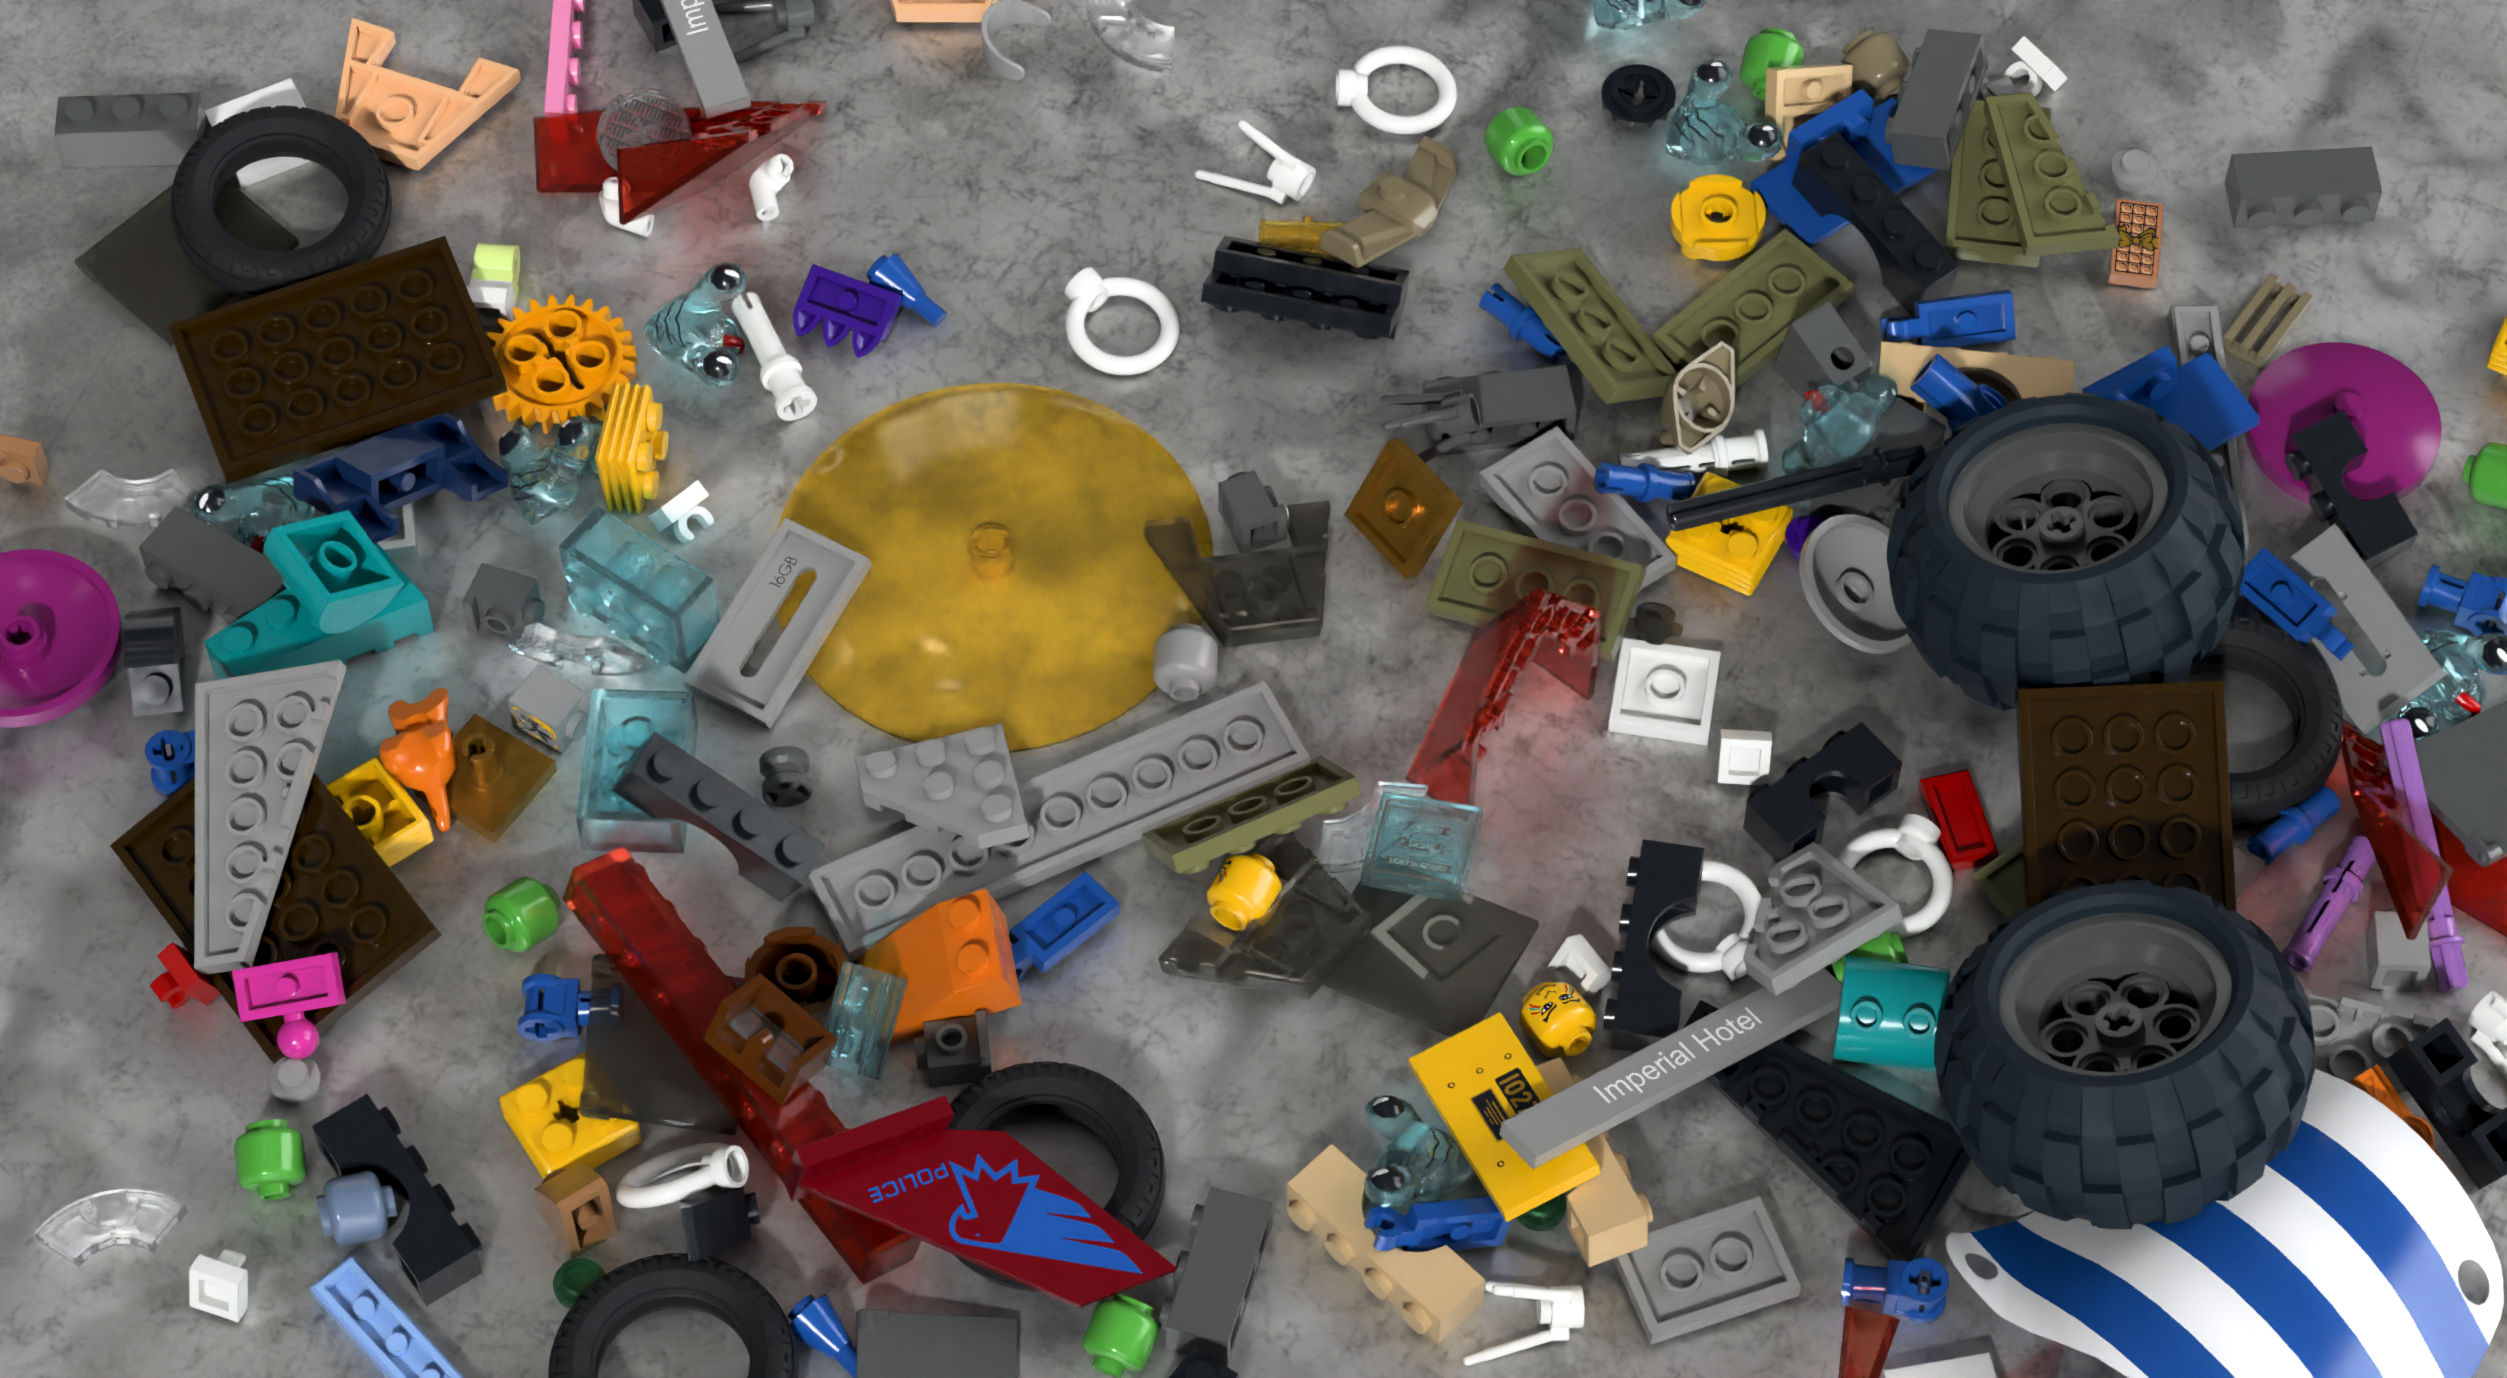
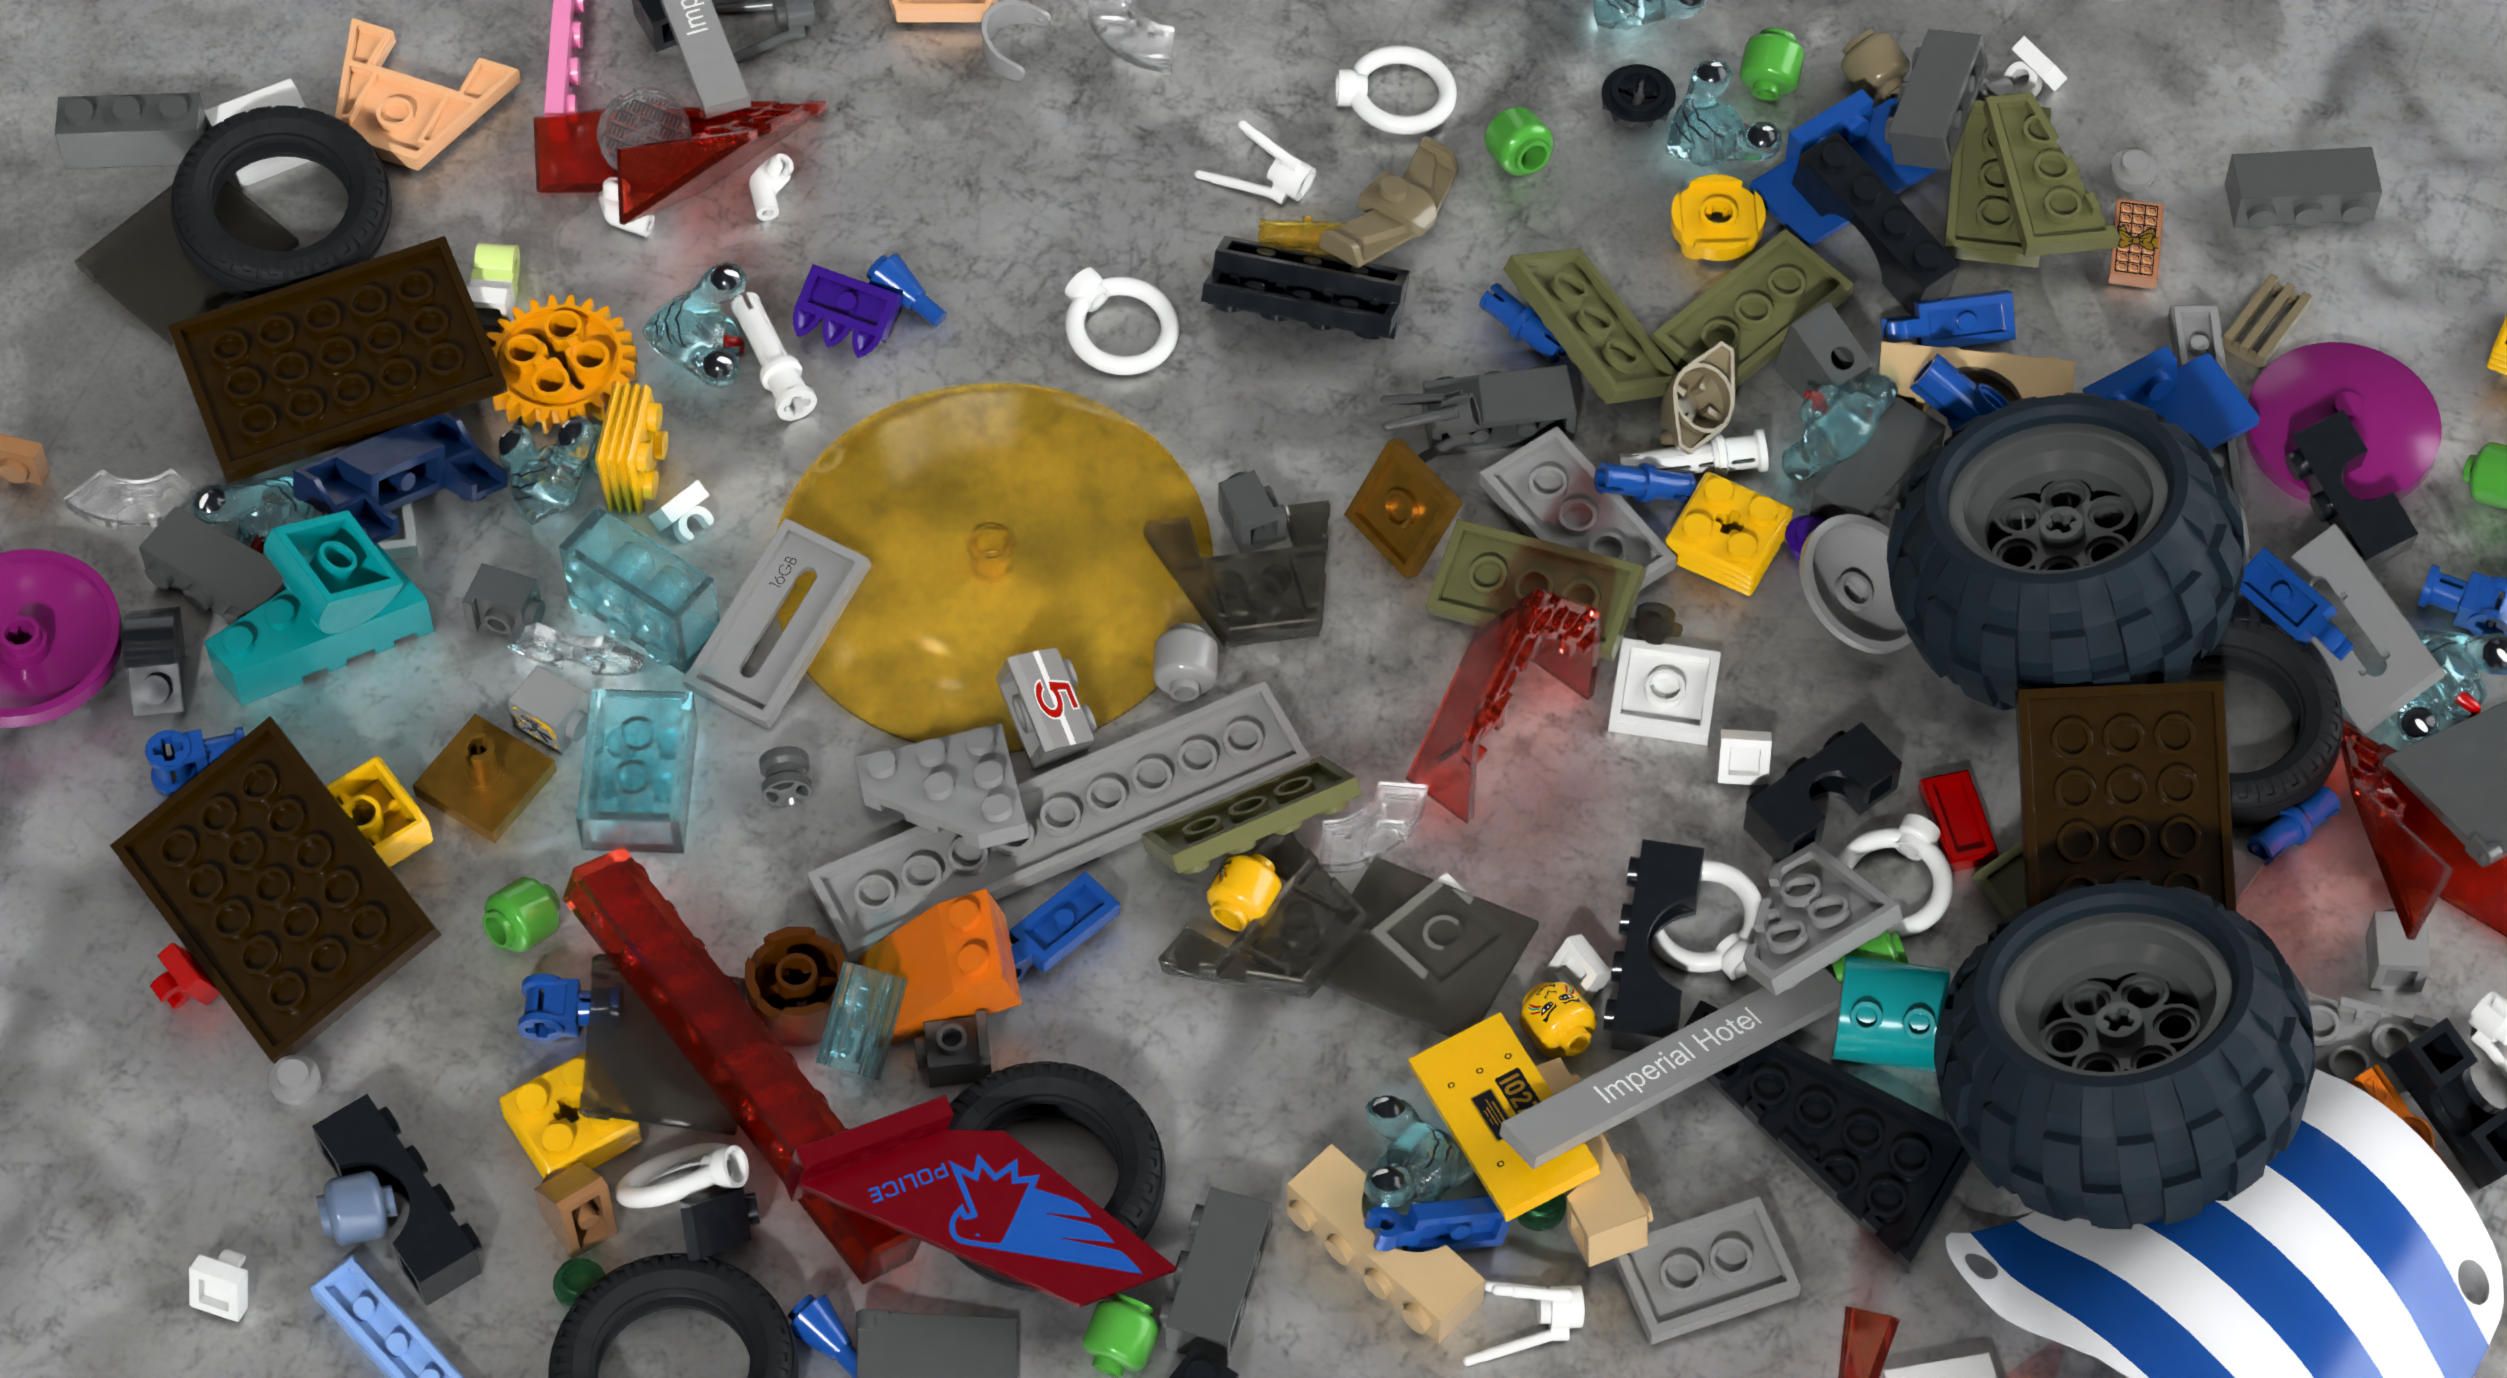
(111, 1220): clear tile -> none
(252, 774): light grey wing -> none
(270, 1159): bright green head -> none
(288, 991): dark pink plate -> none
(423, 751): orange animal -> none
(677, 786): black arch -> none
(770, 1038): reddish brown window -> none
(1045, 706): none -> light grey slope
(1422, 846): clear light blue tile -> none
(1795, 487): black axle -> none
(1802, 93): tan wing -> none
(1898, 1287): blue connector -> none
(2341, 887): medium lavender pin -> none
(2410, 788): medium lavender axle -> none

